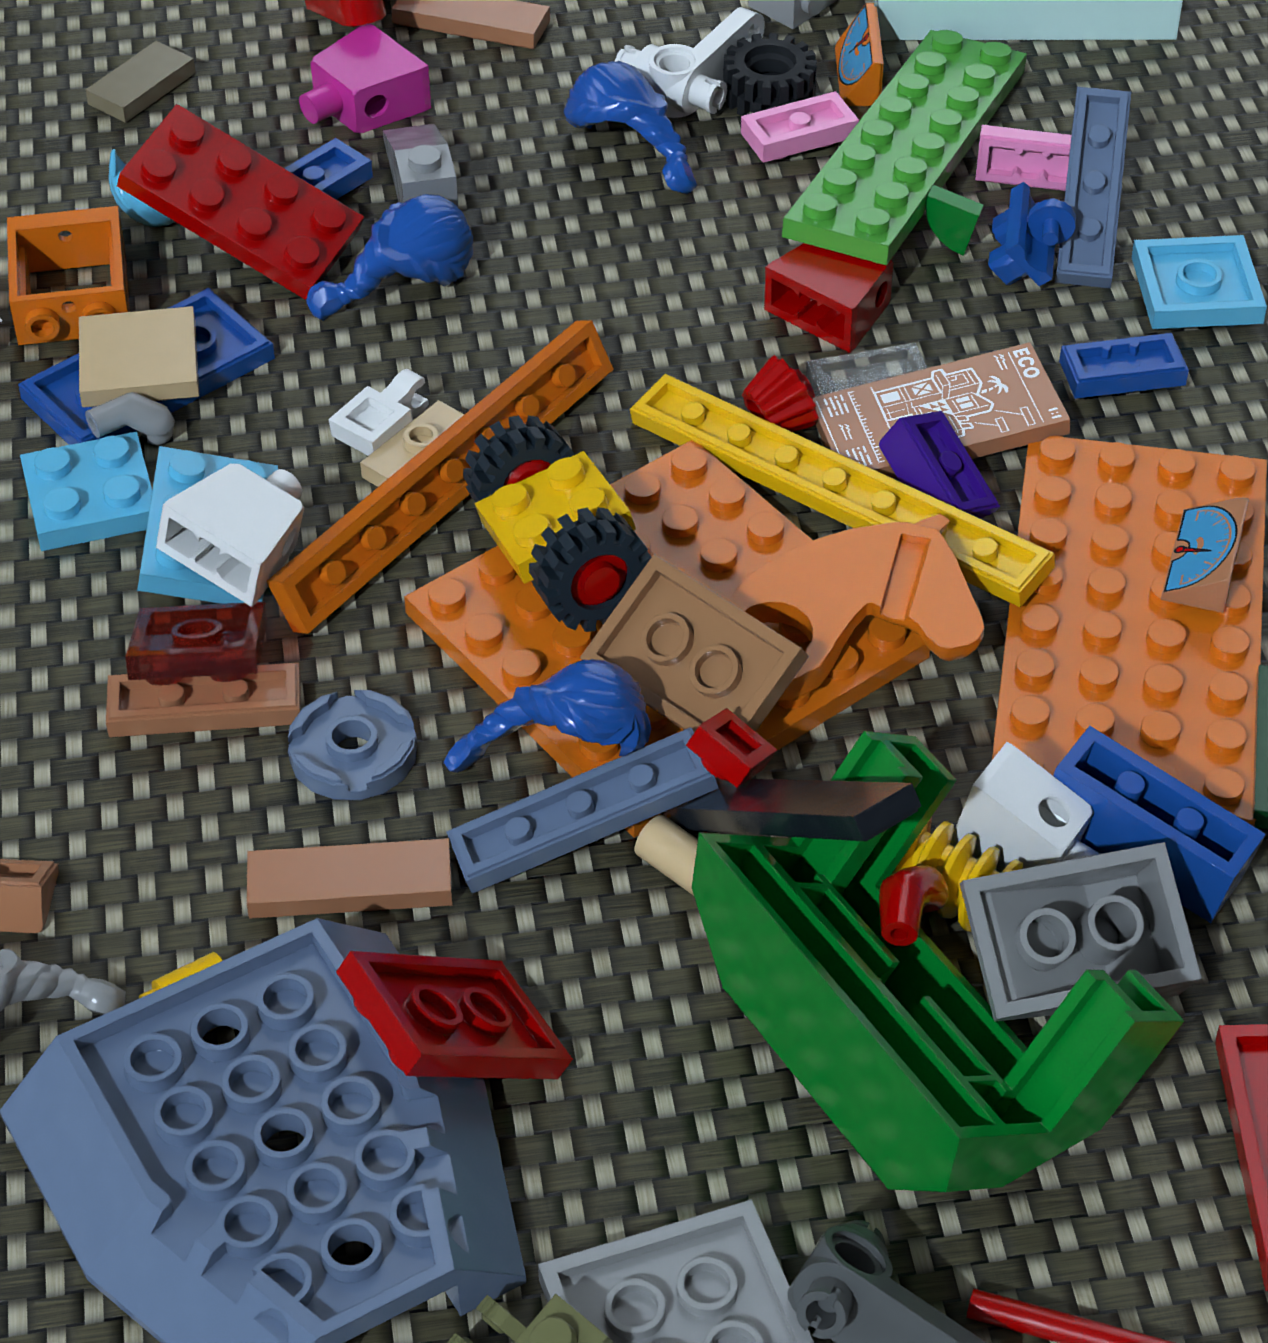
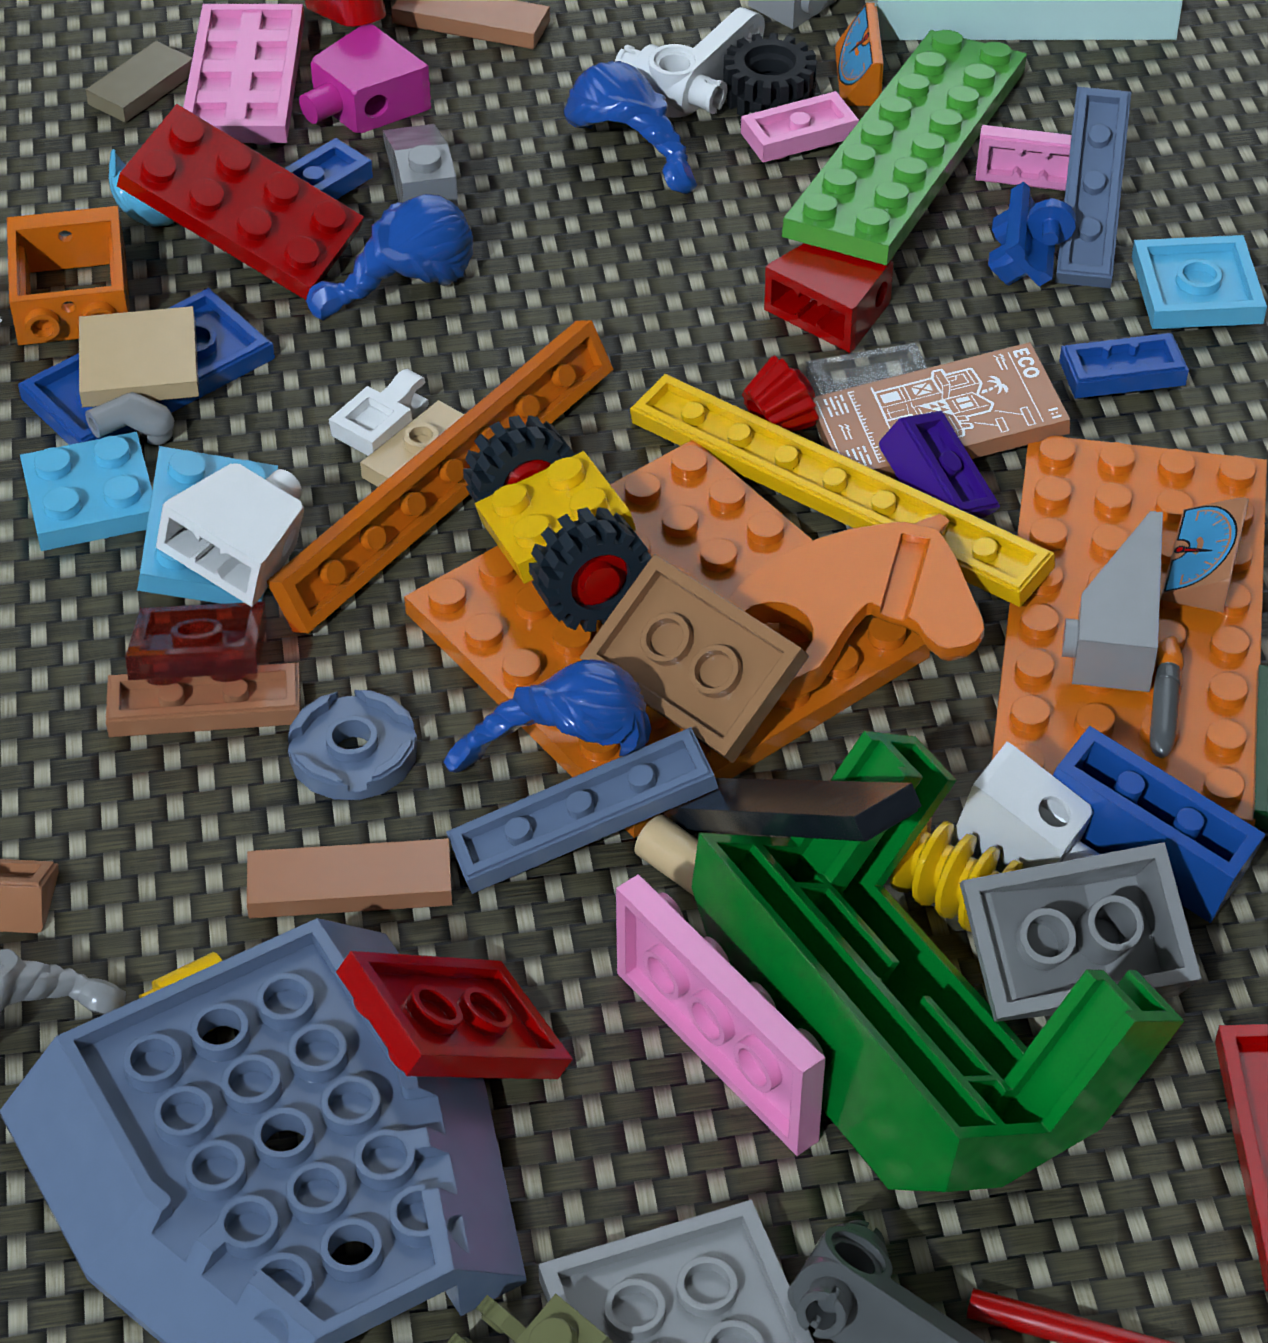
(246, 69): none -> bright pink plate
(720, 1014): none -> bright pink plate
(730, 748): red plate -> none
(906, 898): red arm -> none
(952, 217): green tile -> none
(1119, 616): none -> light grey slope
(1166, 697): none -> dark grey piece

